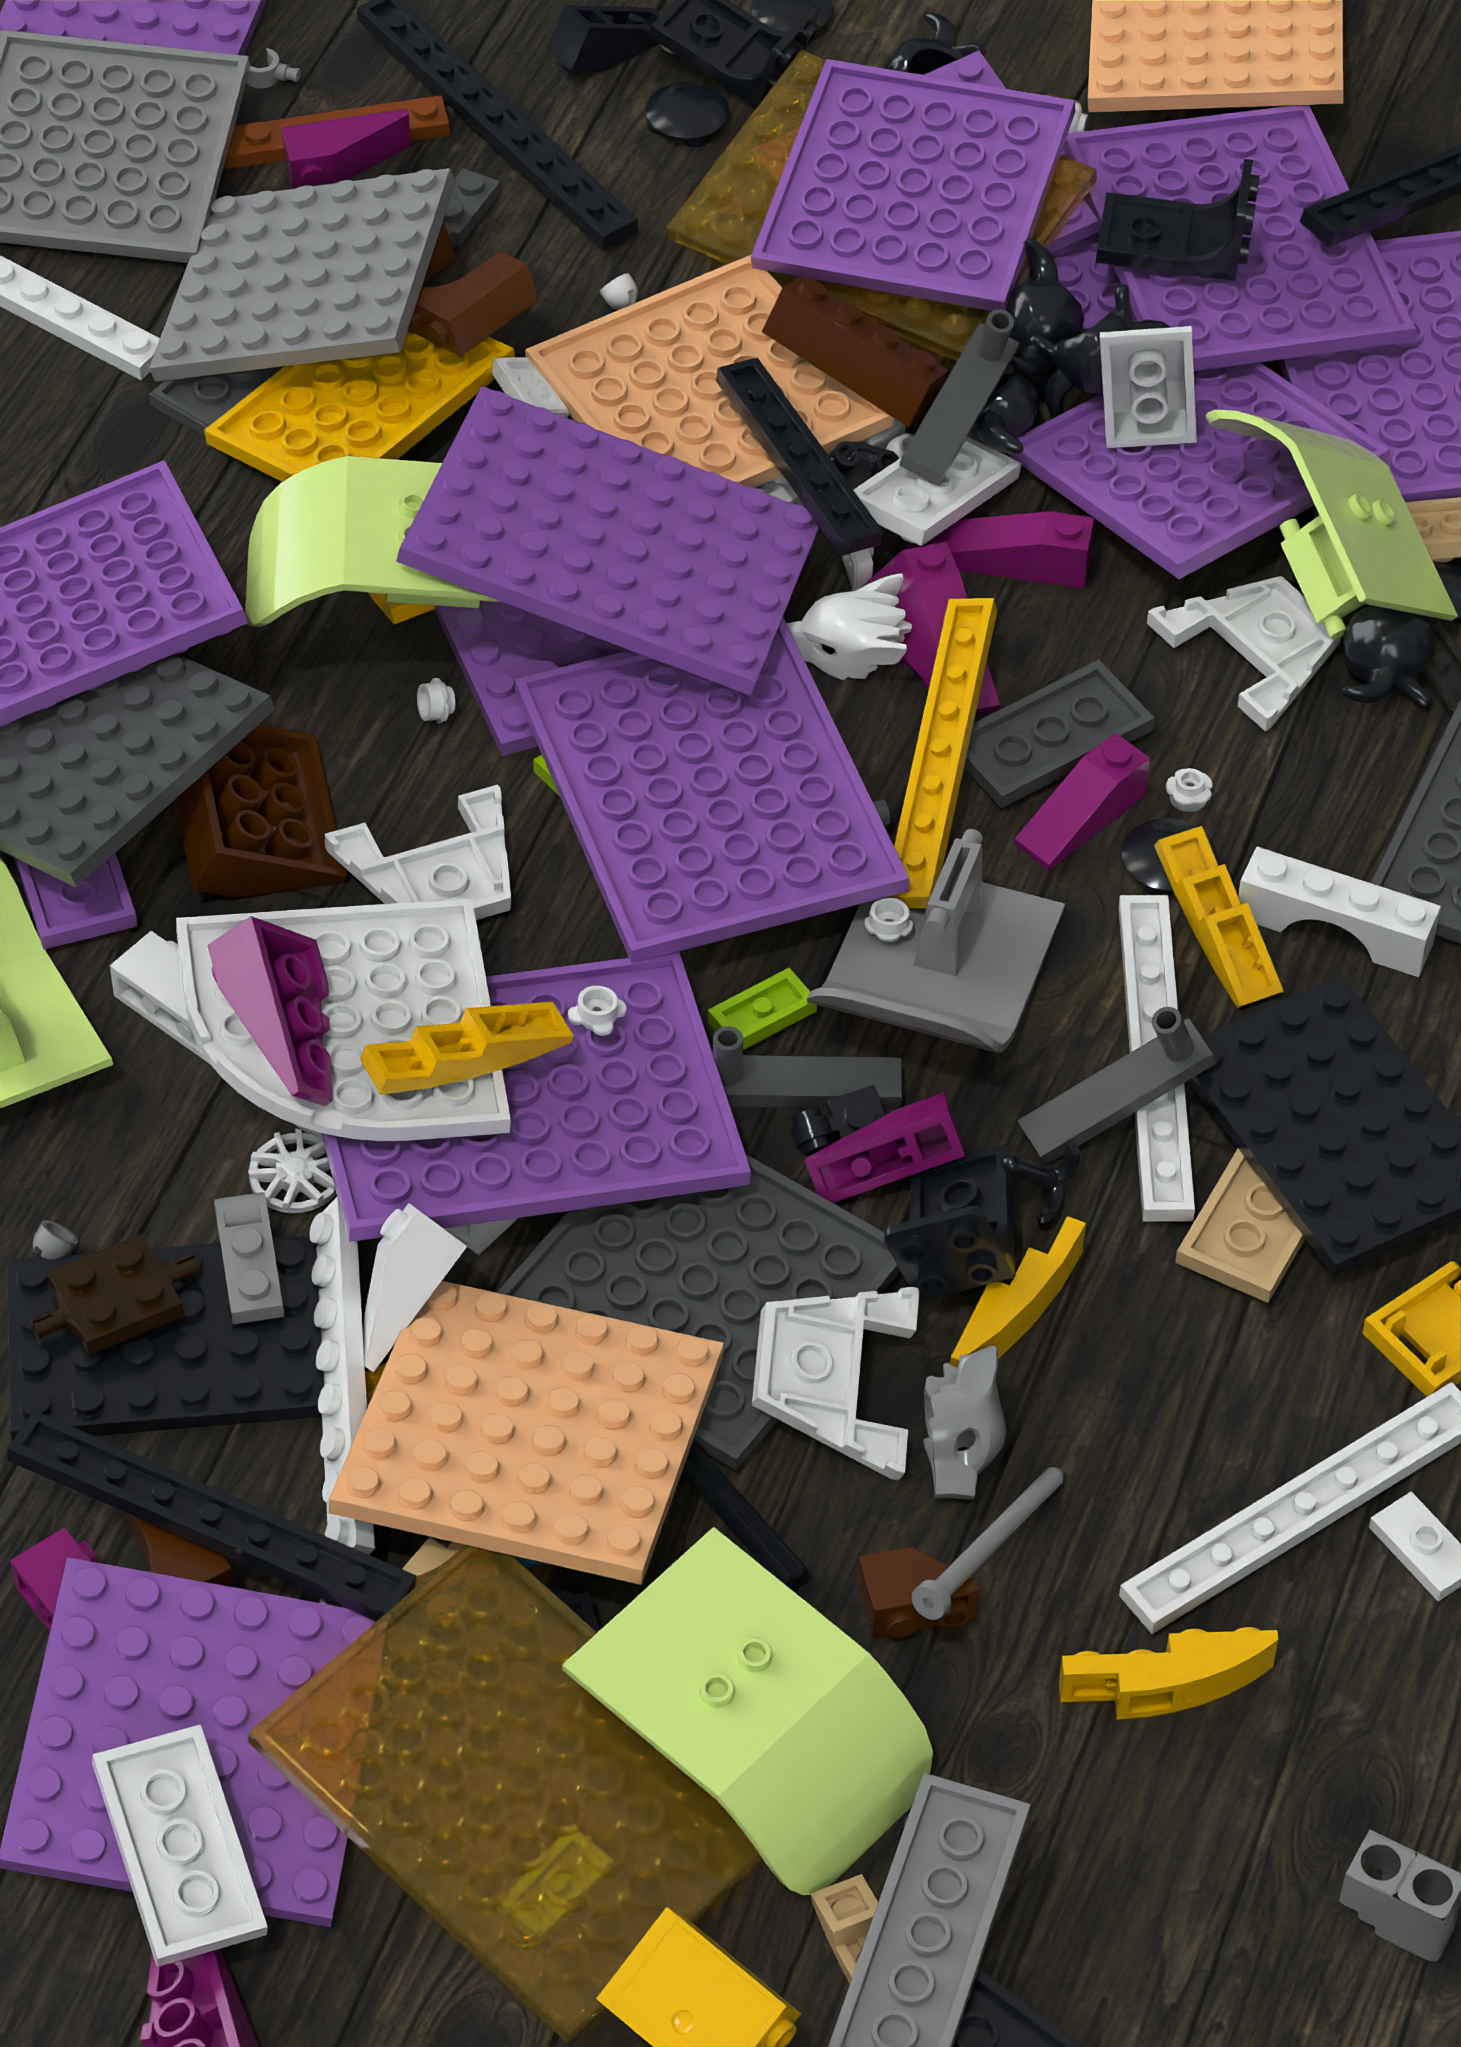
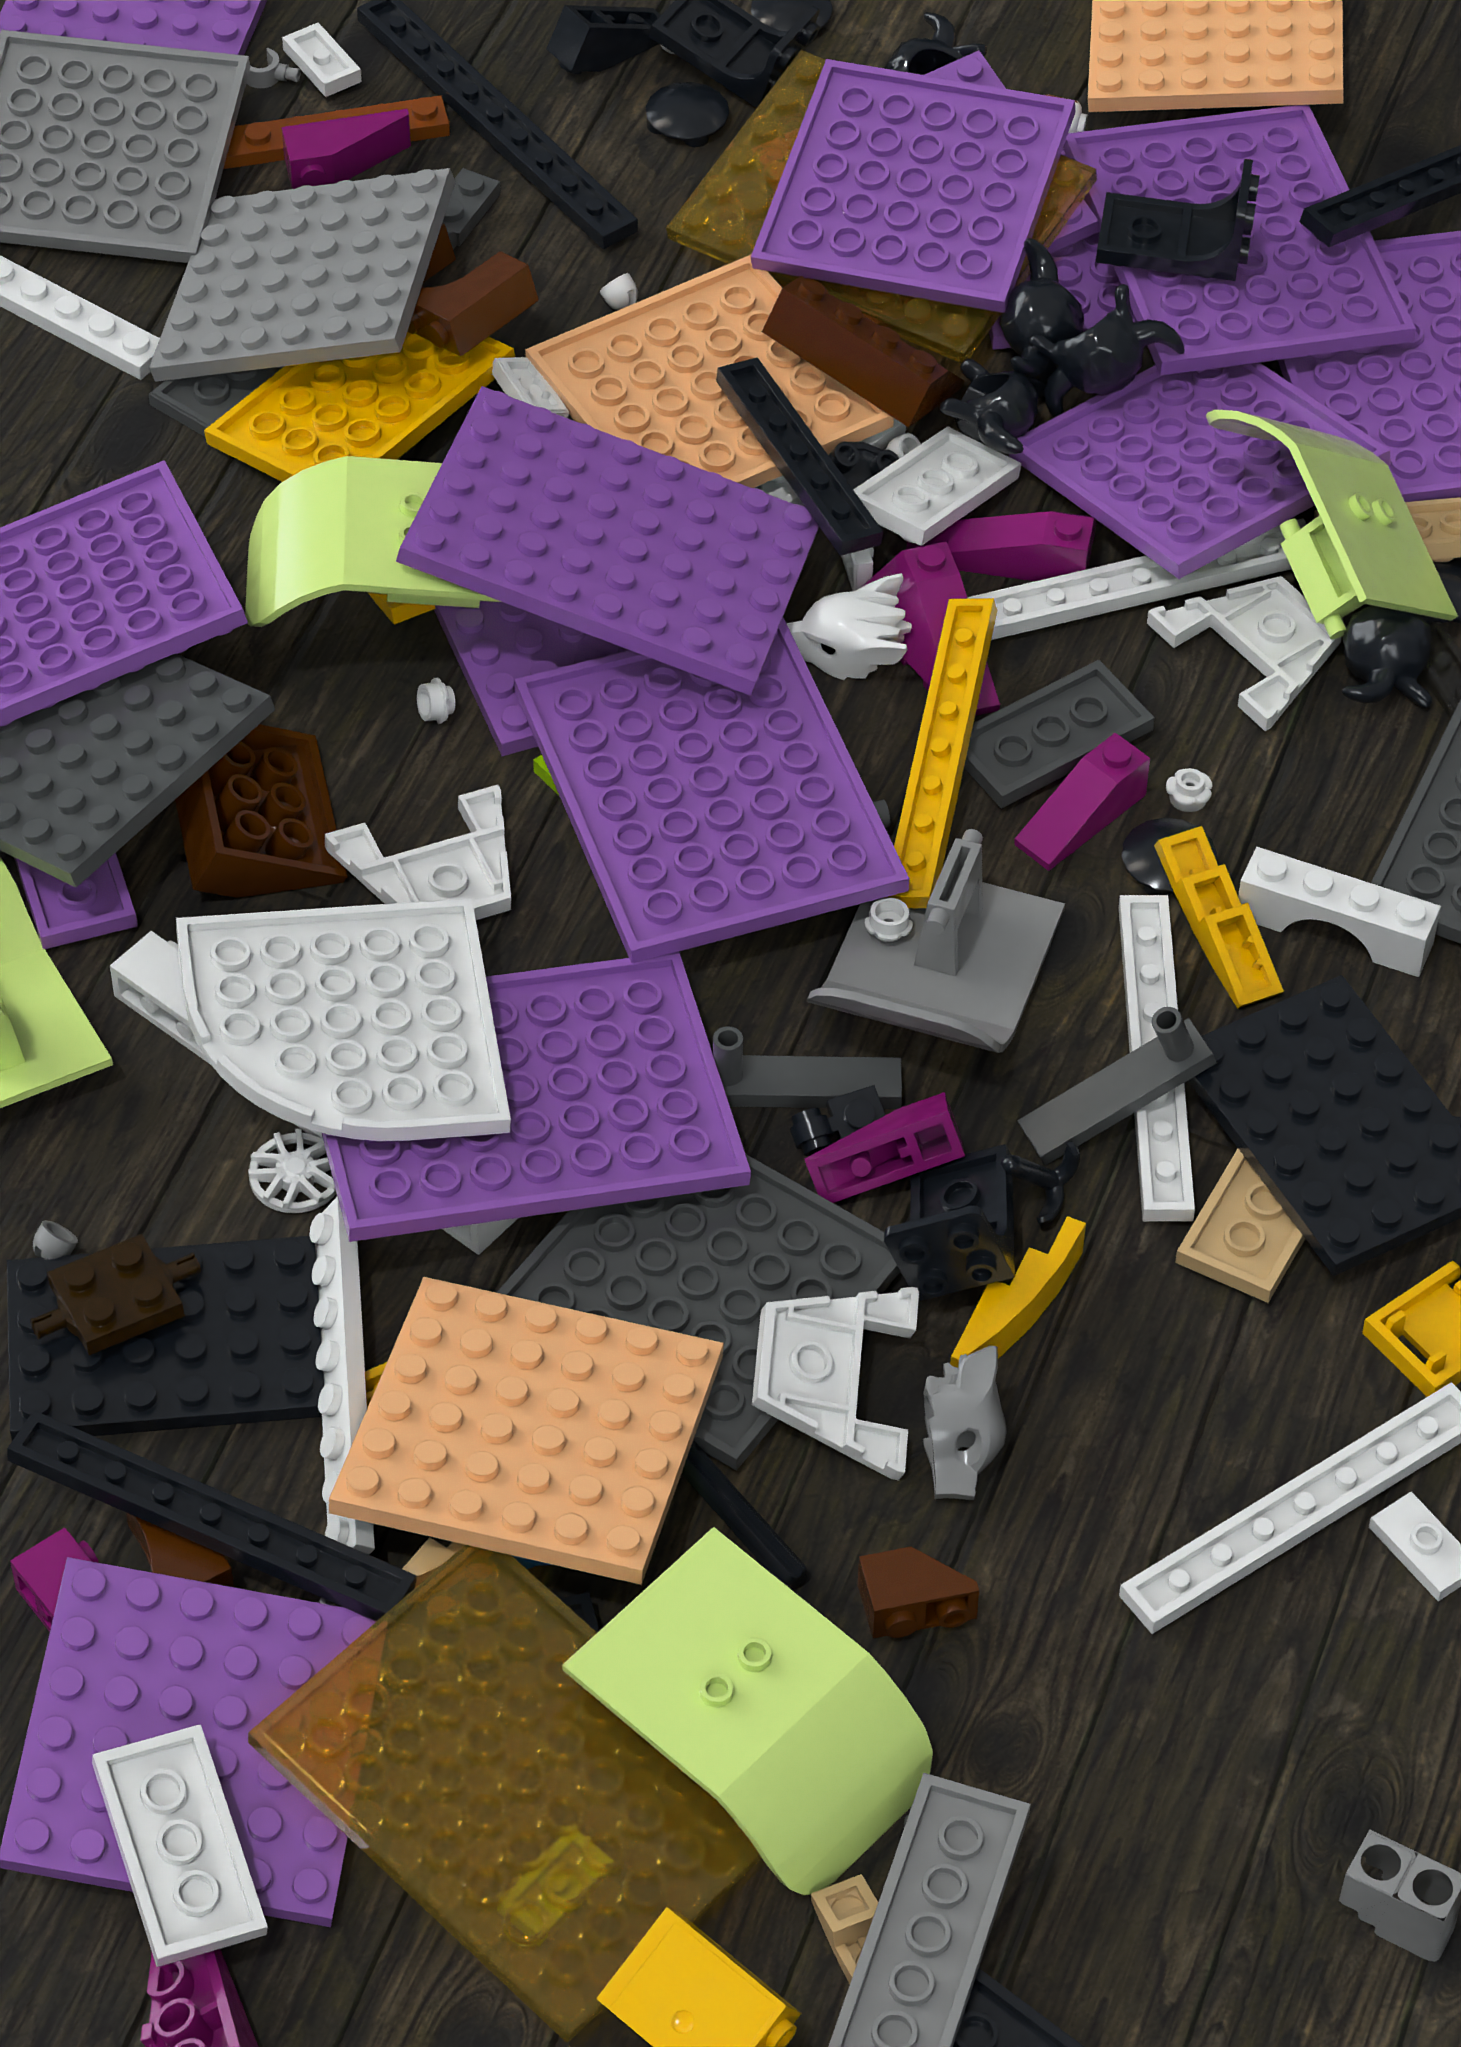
(248, 1258): light grey plate -> none
(277, 990): magenta wedge -> none
(321, 59): none -> white plate
(405, 1273): white slope -> none
(478, 1045): yellow slope -> none
(597, 1010): white plate -> none
(764, 1008): lime plate -> none
(933, 1597): light grey bar -> none
(962, 398): dark grey piece -> none
(1127, 585): none -> white plate
(1148, 387): white slope -> none
(1189, 1674): yellow slope -> none

